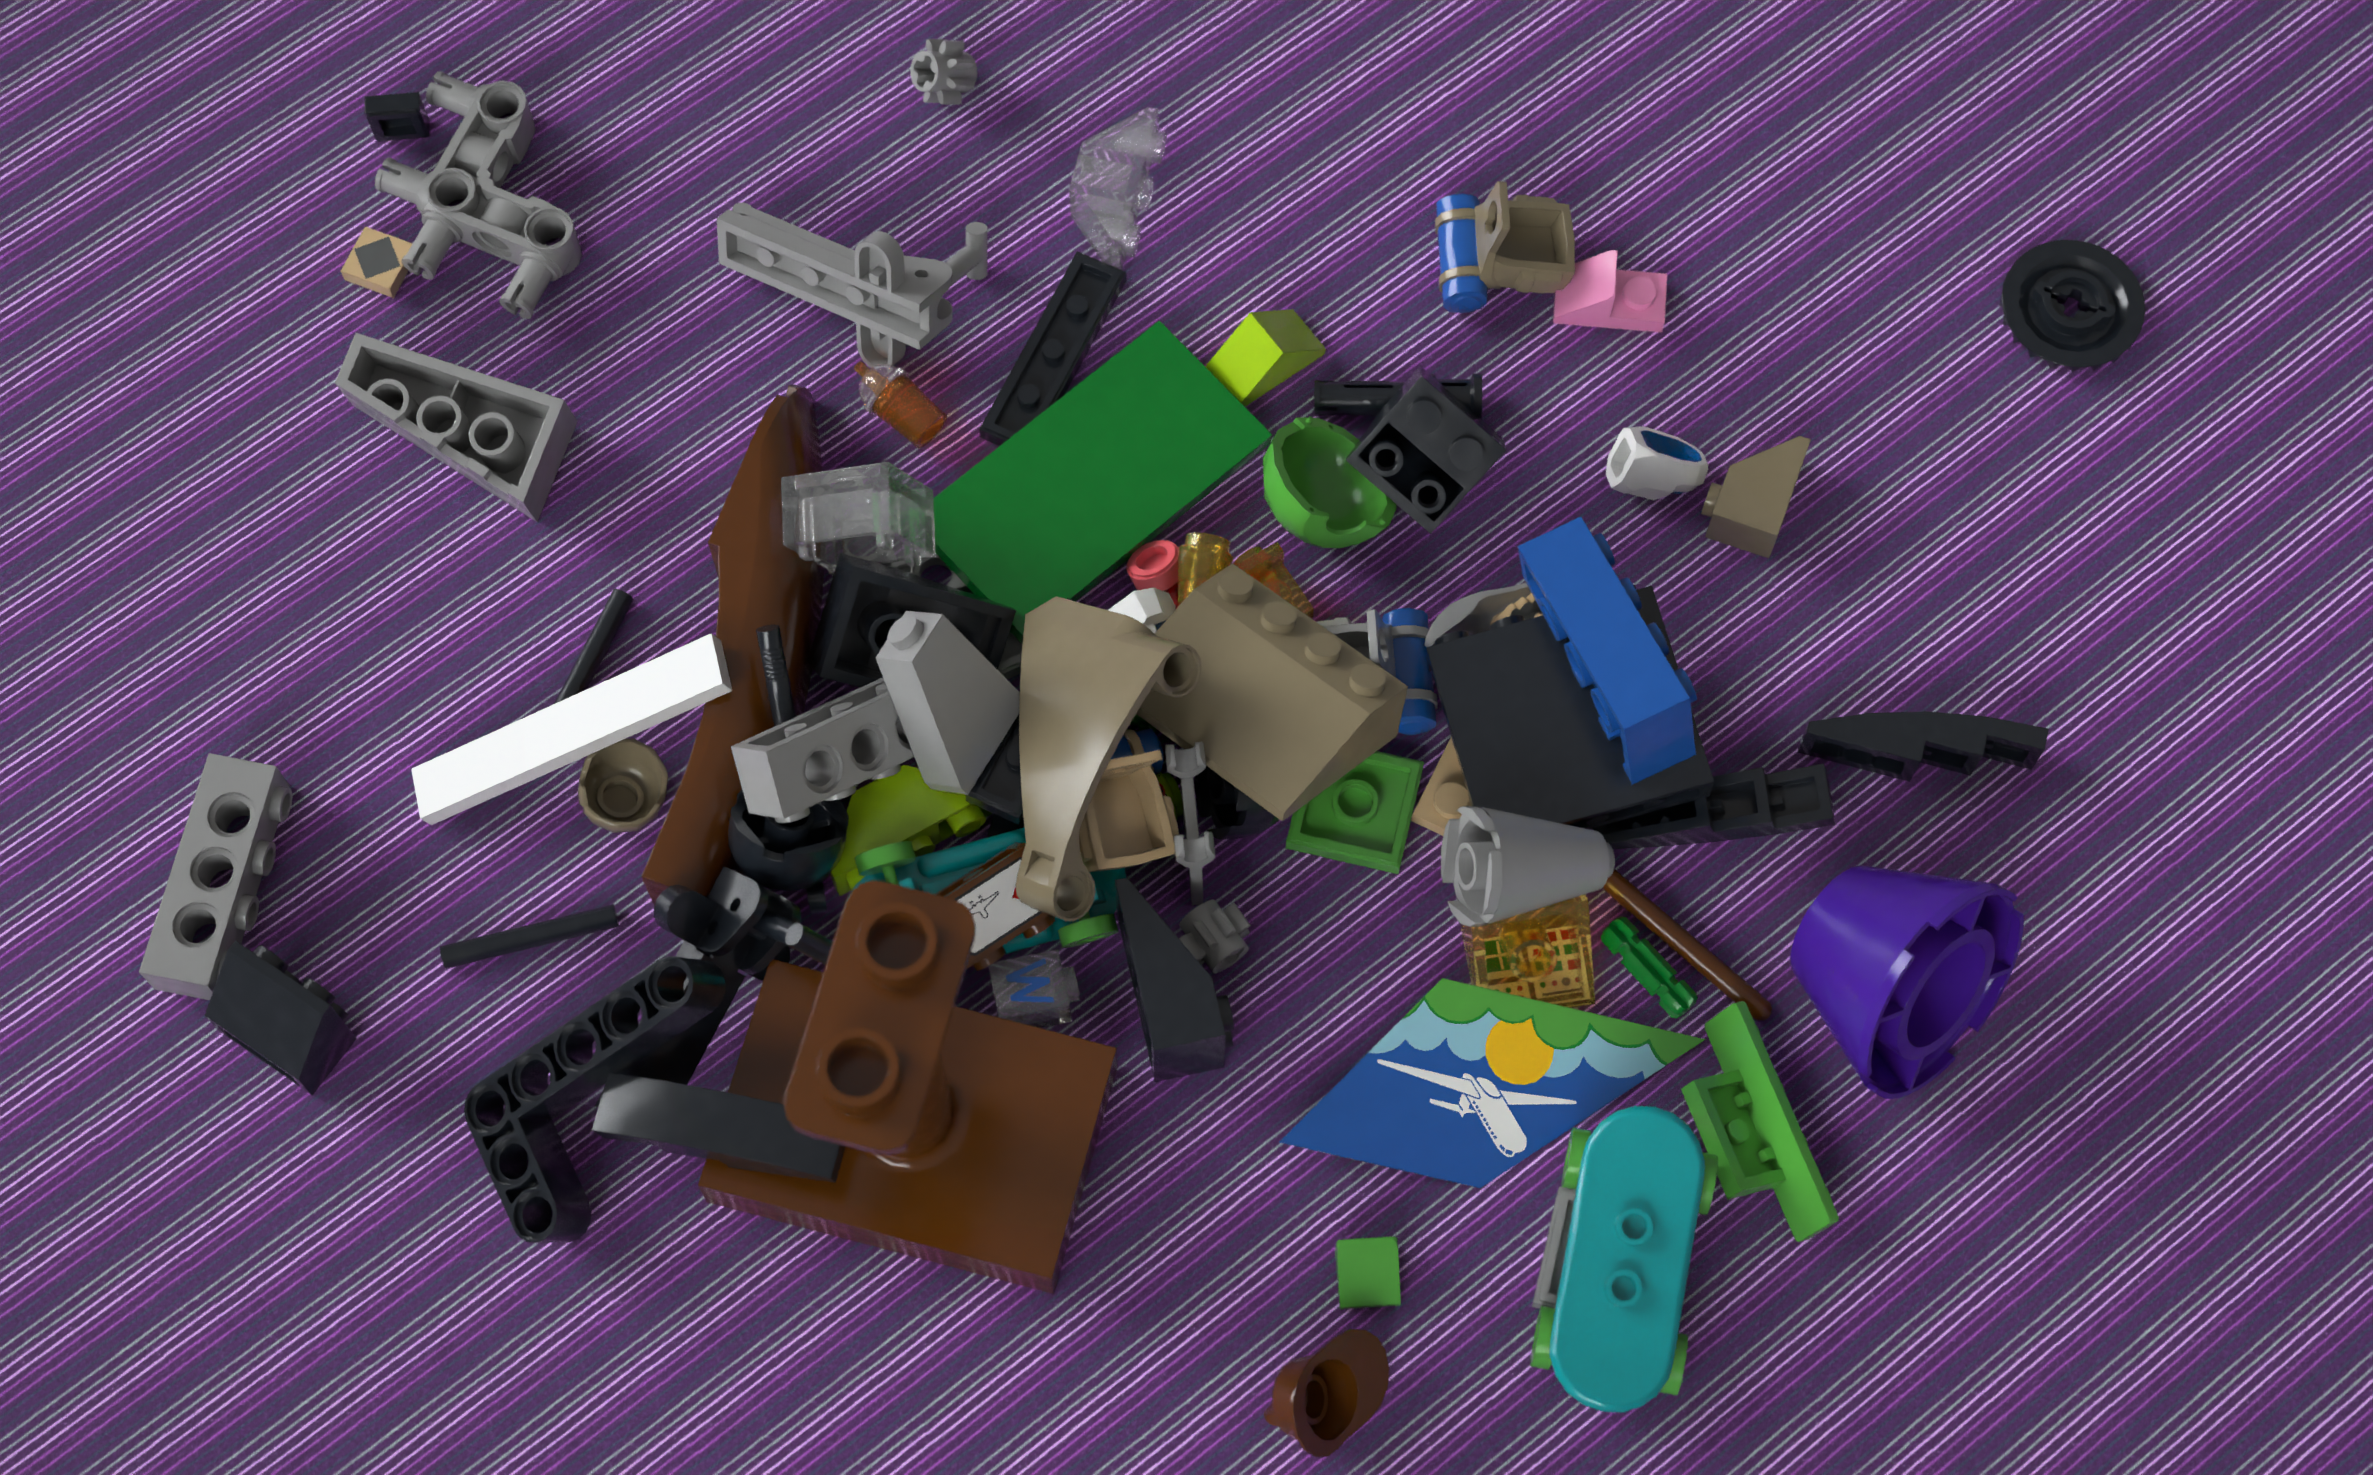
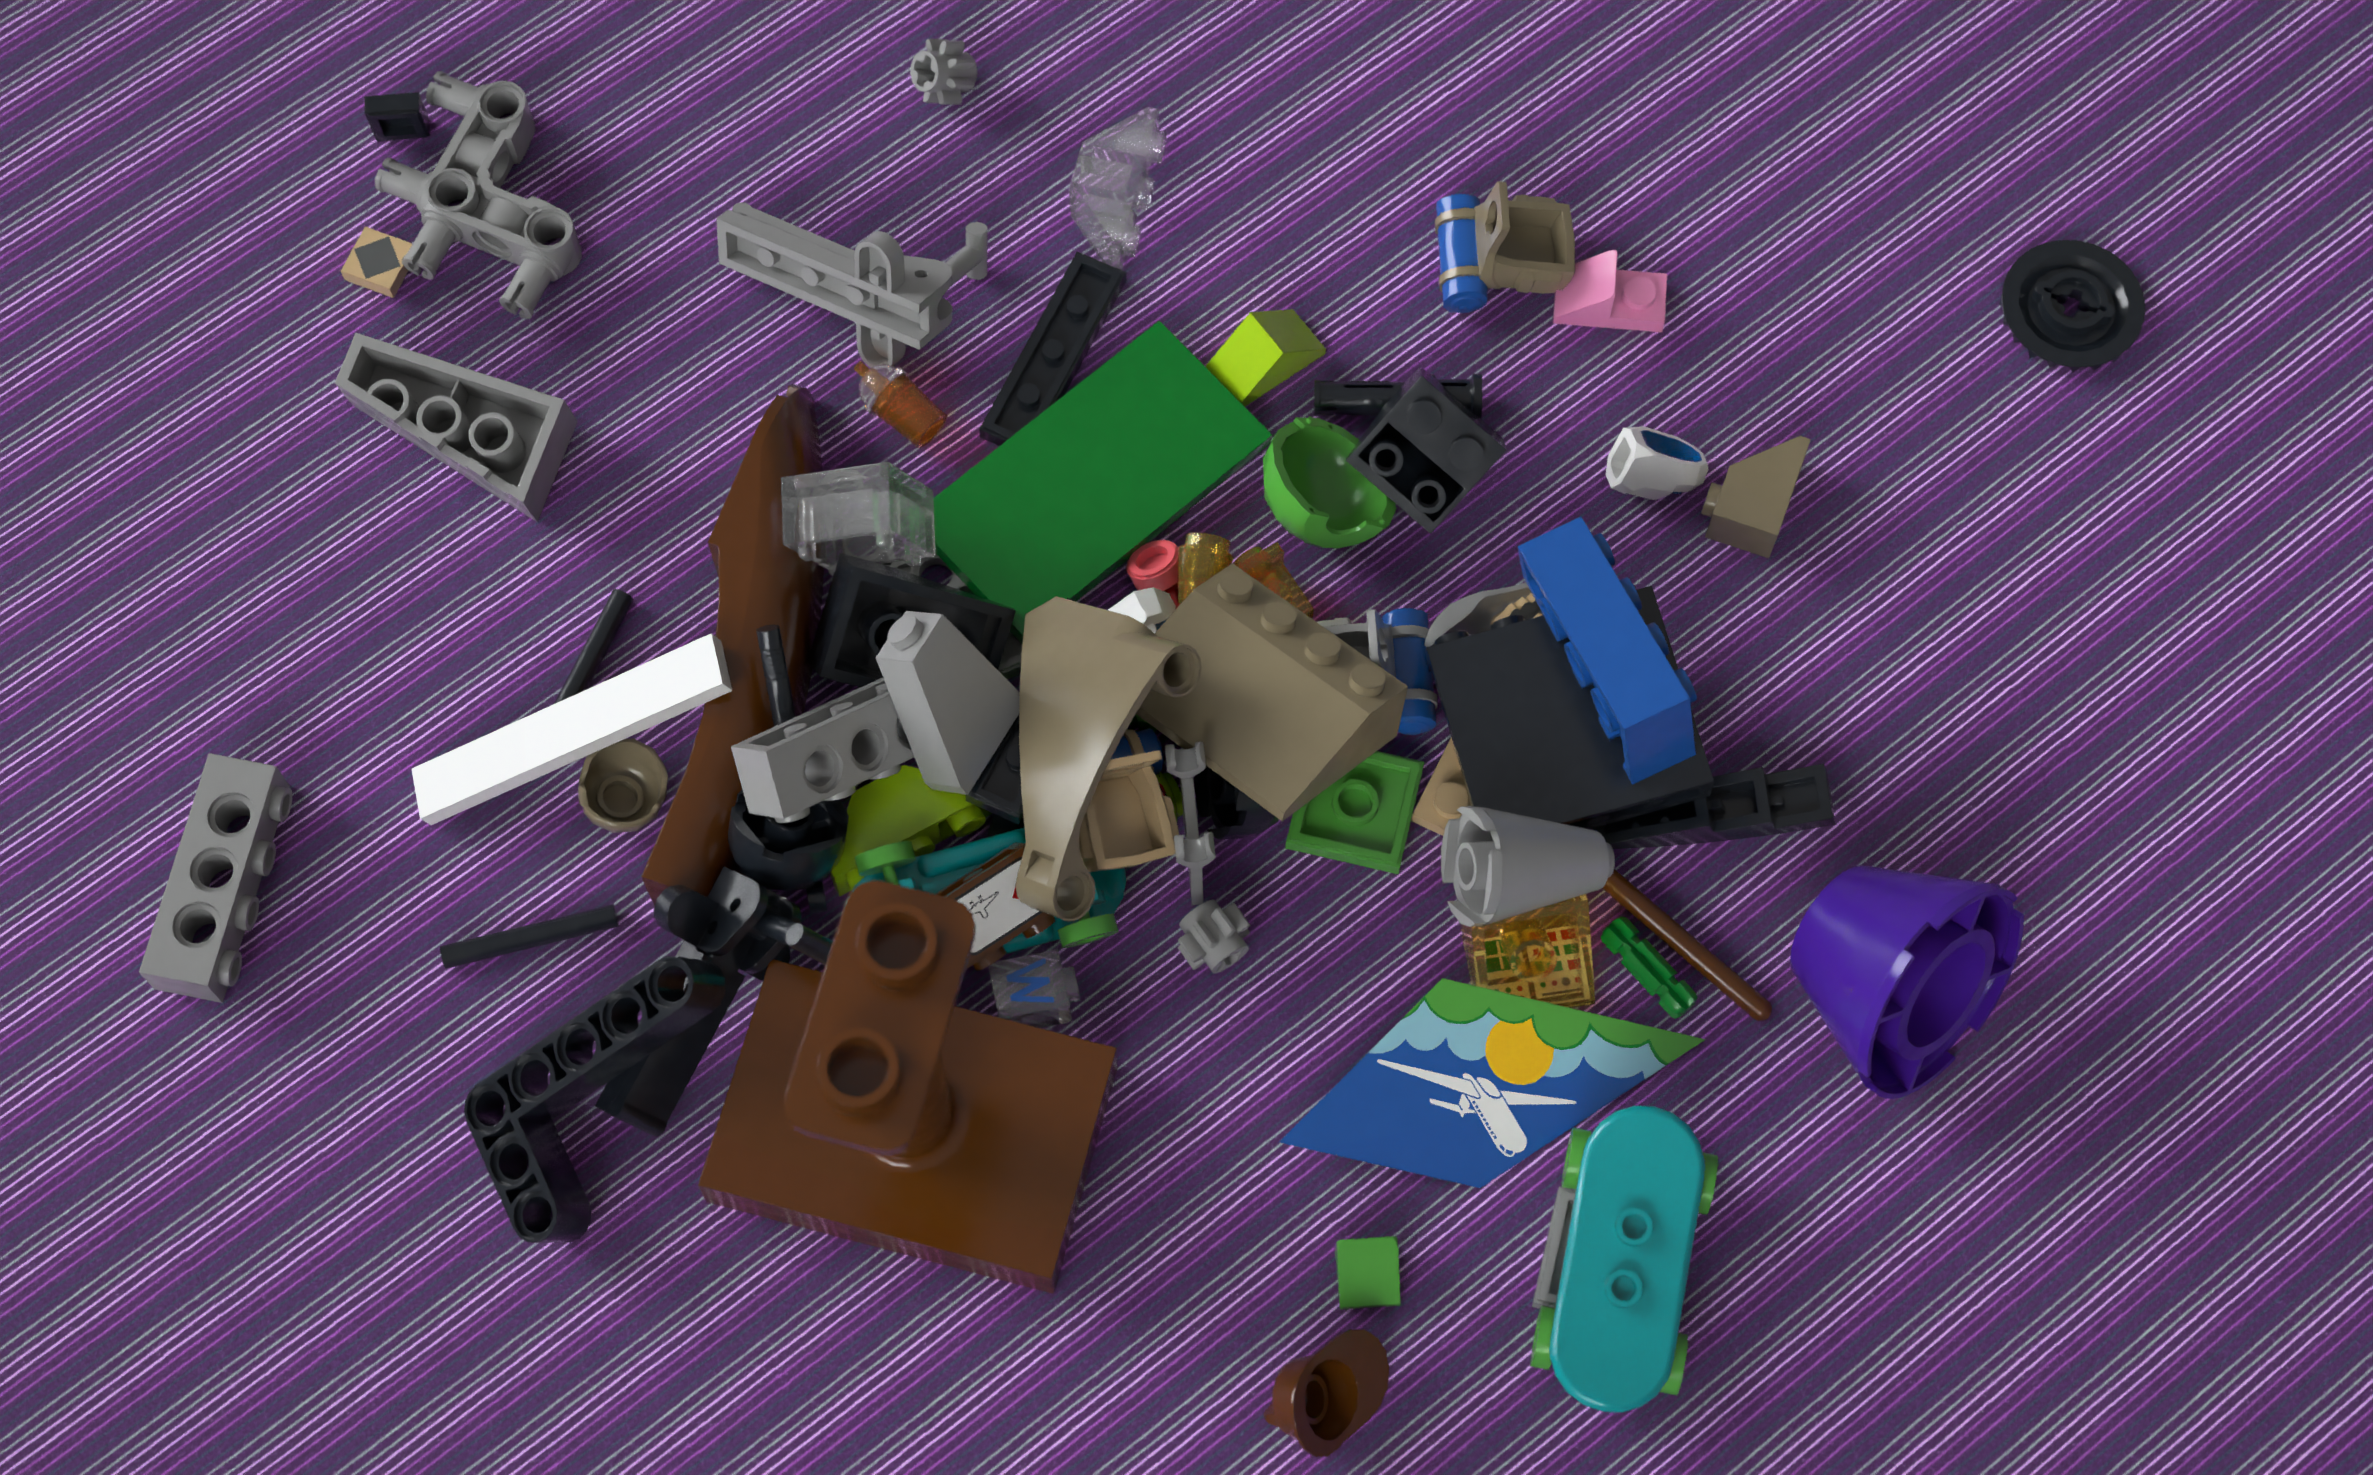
(278, 1016): black slope -> none
(713, 1125): black slope -> none
(1173, 992): black slope -> none
(1753, 1127): bright green bracket -> none
(1900, 741): black slope -> none

